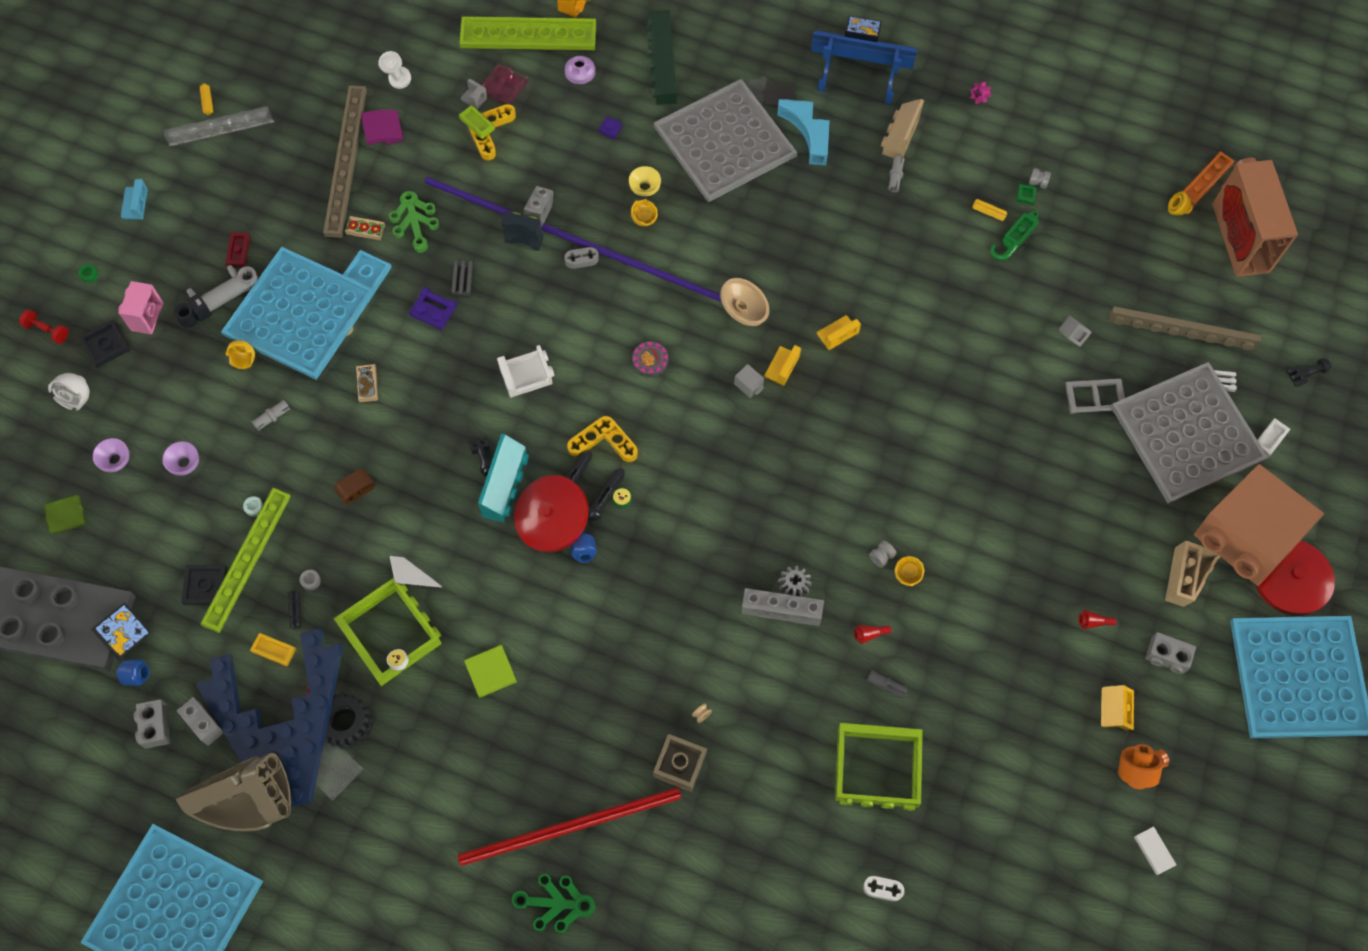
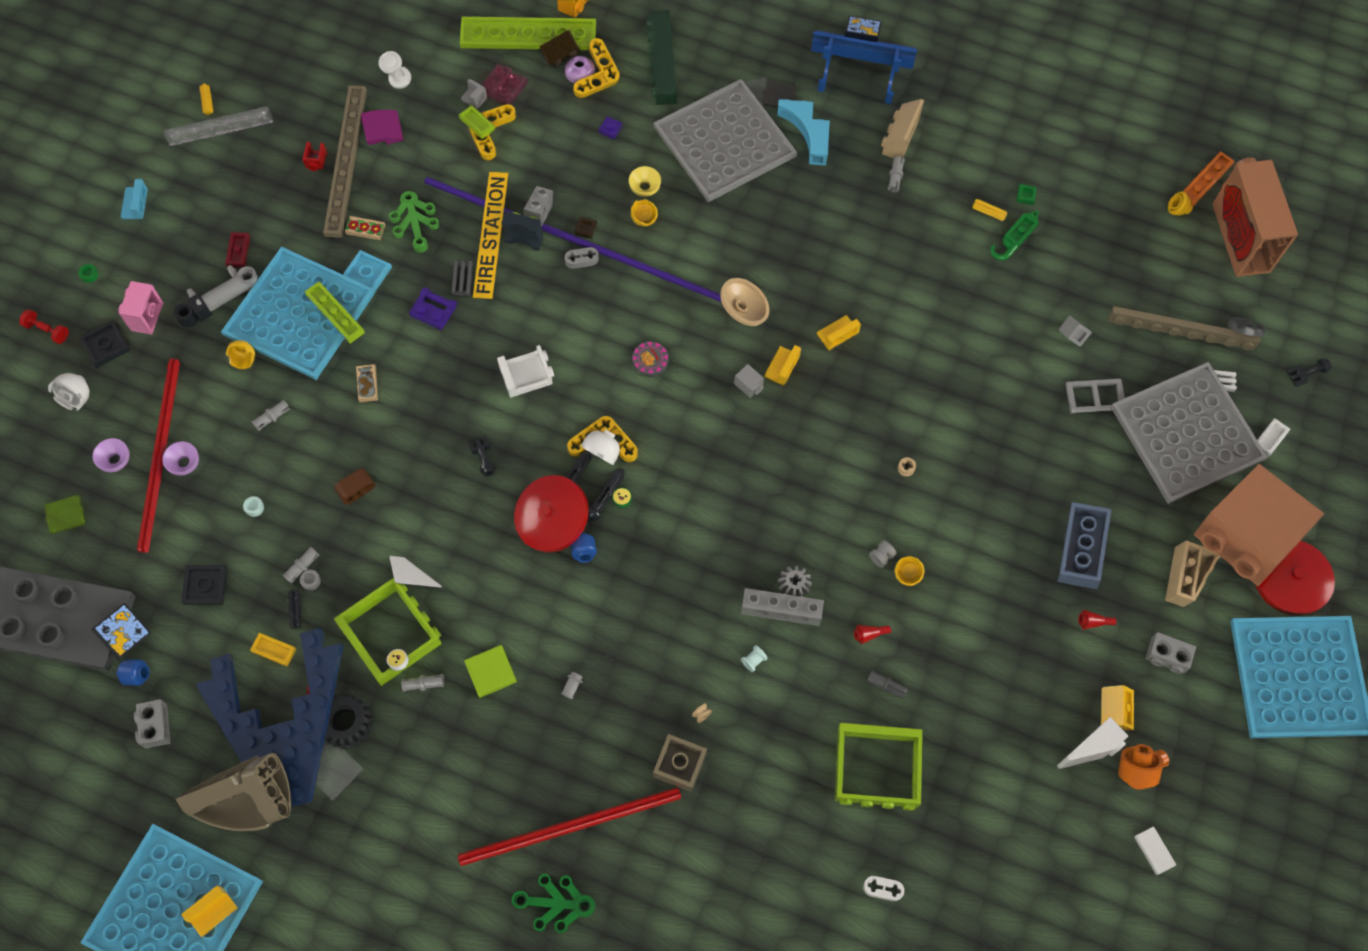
(157, 463): none -> red axle
(200, 721): light grey brick -> none
(210, 910): none -> yellow panel
(245, 560): lime tile -> none
(301, 565): none -> light grey pin
(314, 159): none -> red window
(334, 312): none -> lime plate
(422, 682): none -> light grey pin
(490, 235): none -> yellow sticker
(503, 479): slope -> none
(560, 48): none -> dark brown brick
(572, 684): none -> light grey pin
(585, 227): none -> dark brown tile
(602, 75): none -> yellow beam
(602, 445): none -> white cylinder
(754, 658): none -> light aqua bush
(912, 467): none -> tan bush
(978, 96): dark pink gear -> none
(1039, 178): light grey wheel -> none
(1084, 545): none -> sand blue brick
(1103, 741): none -> white slope
(1246, 327): none -> dark grey tile

